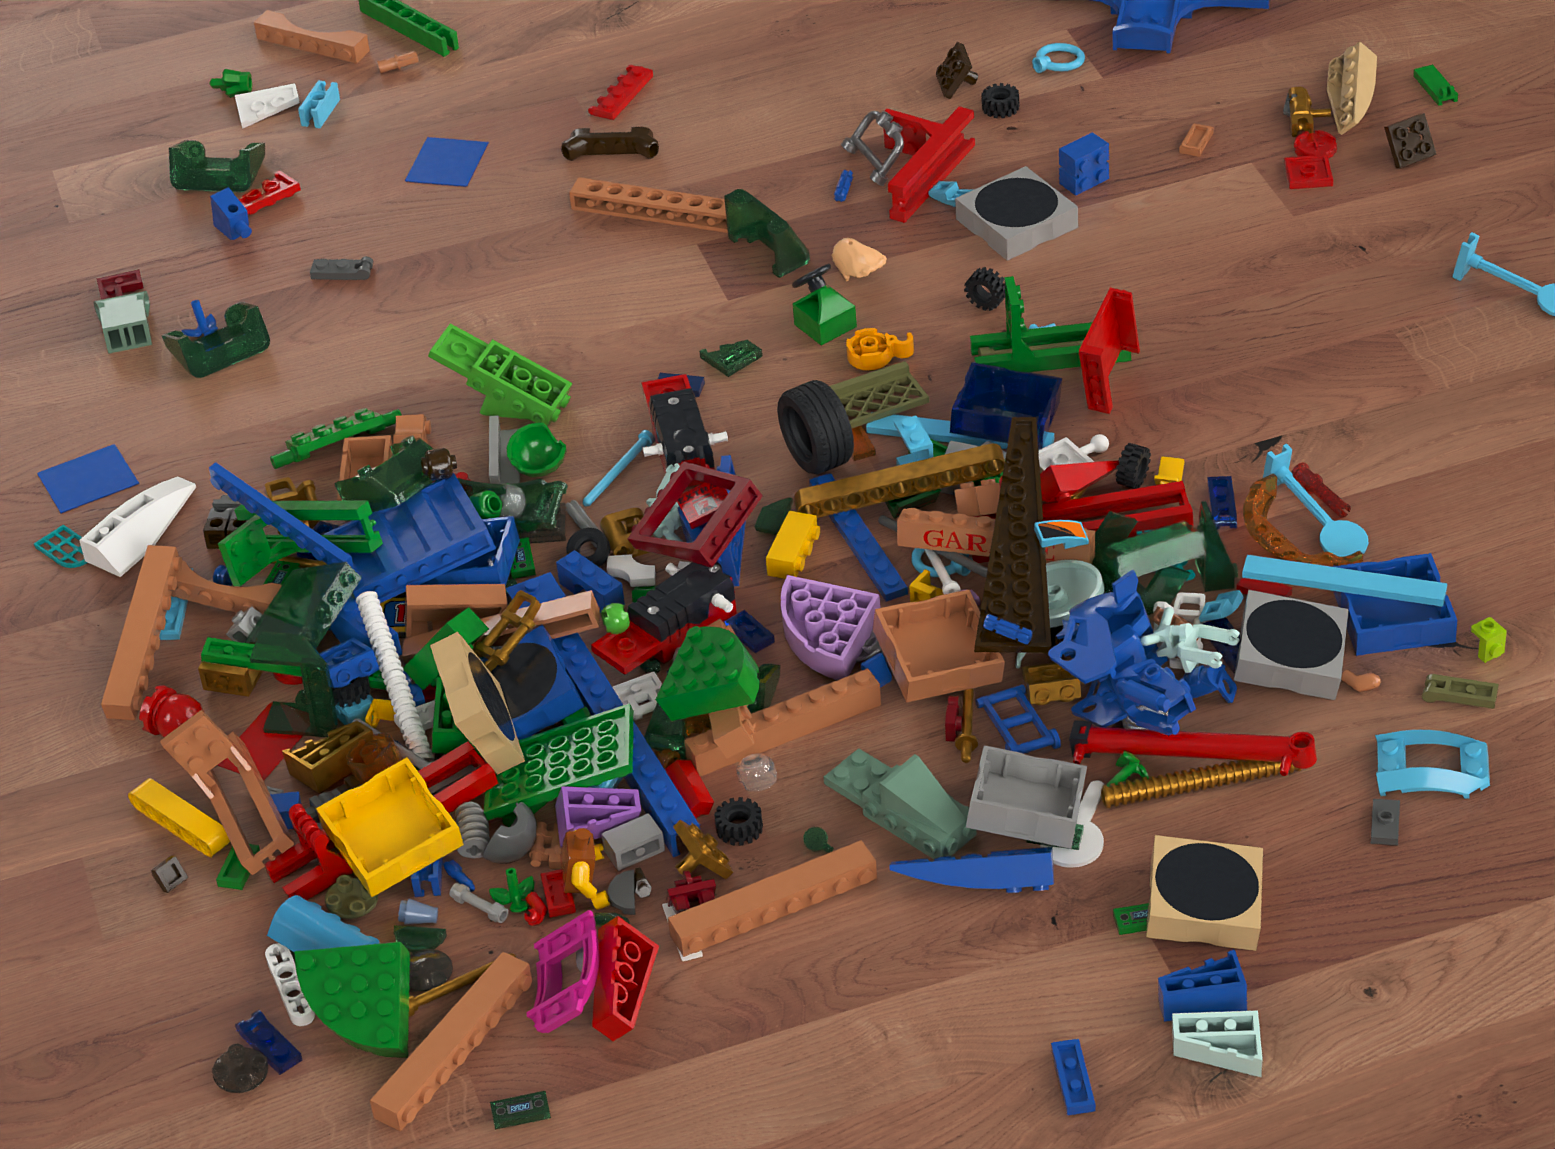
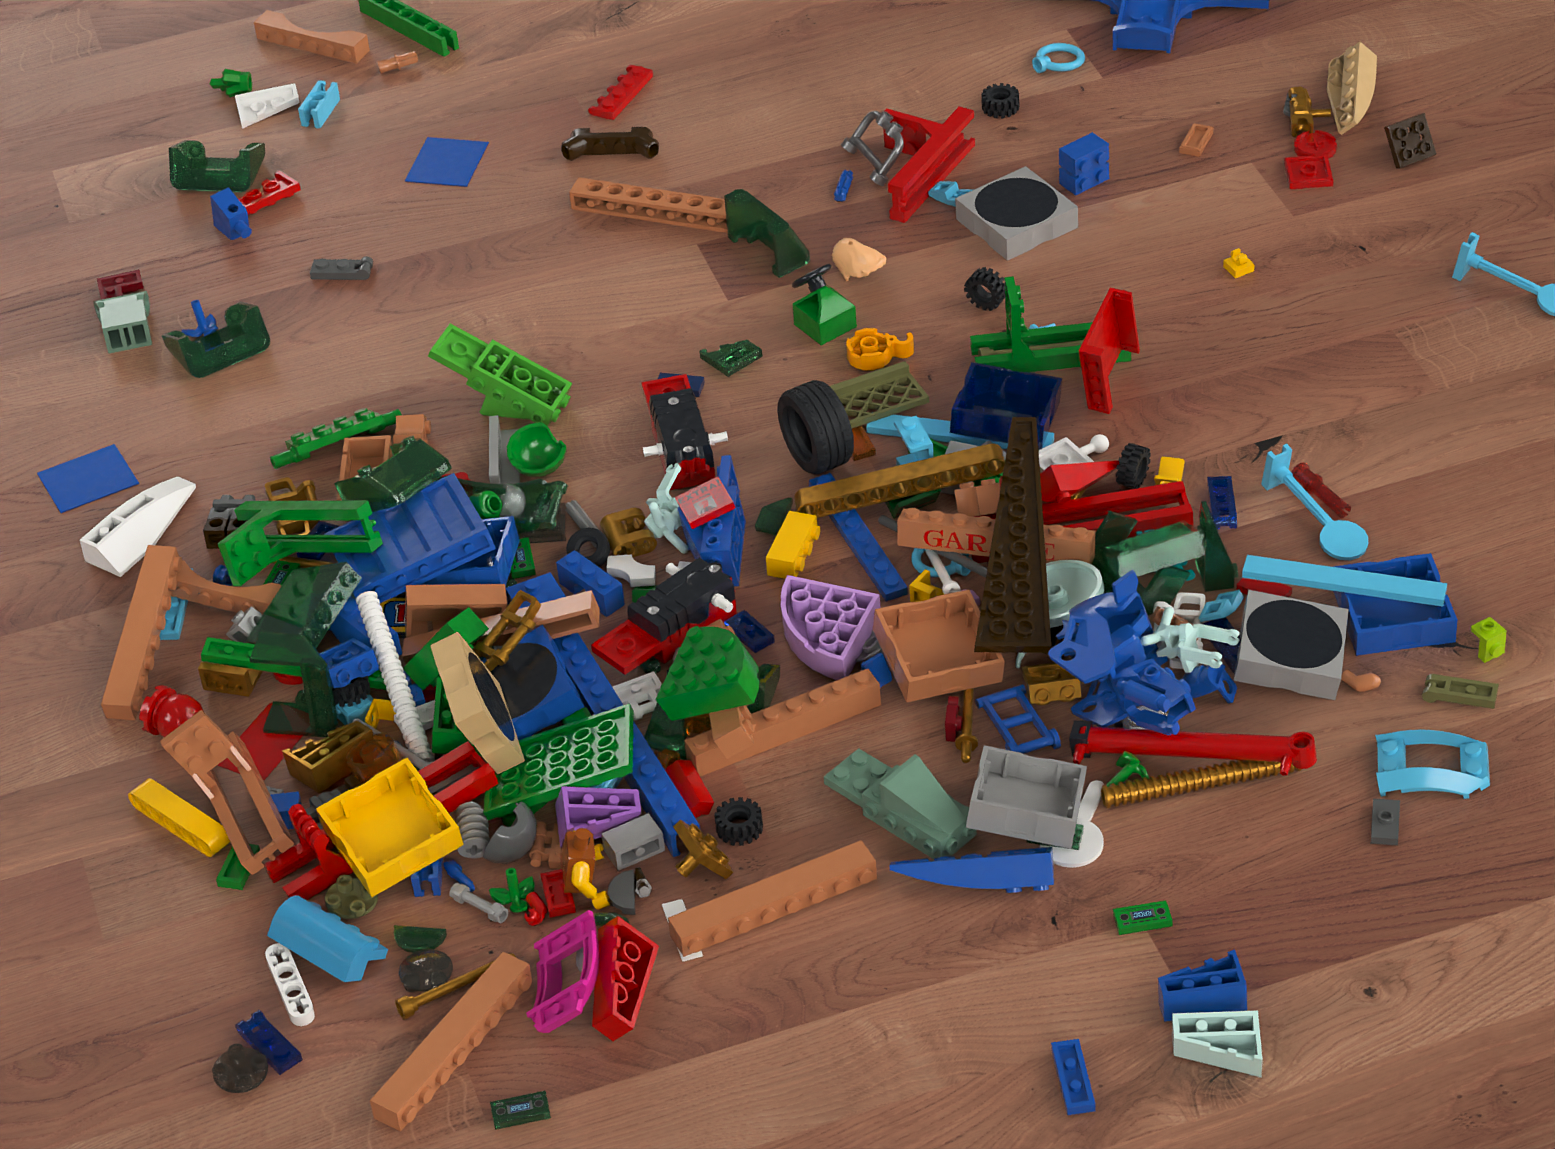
(58, 547): teal window -> none
(169, 874): dark brown tile -> none
(276, 516): blue plate -> none
(360, 994): green brick -> none
(417, 913): sand blue cone -> none
(438, 464): dark brown head -> none
(615, 618): bright green piece -> none
(646, 438): medium azure bar -> none
(690, 890): dark red hips -> none
(719, 529): dark red windscreen -> none
(756, 772): clear hair -> none
(817, 839): clear green piece -> none
(955, 70): dark brown plate -> none
(1007, 629): blue axle -> none
(1061, 531): slope -> none
(1205, 892): tile -> none
(1238, 264): none -> yellow tile
(1255, 518): clear orange windscreen -> none
(1435, 84): green hinge -> none

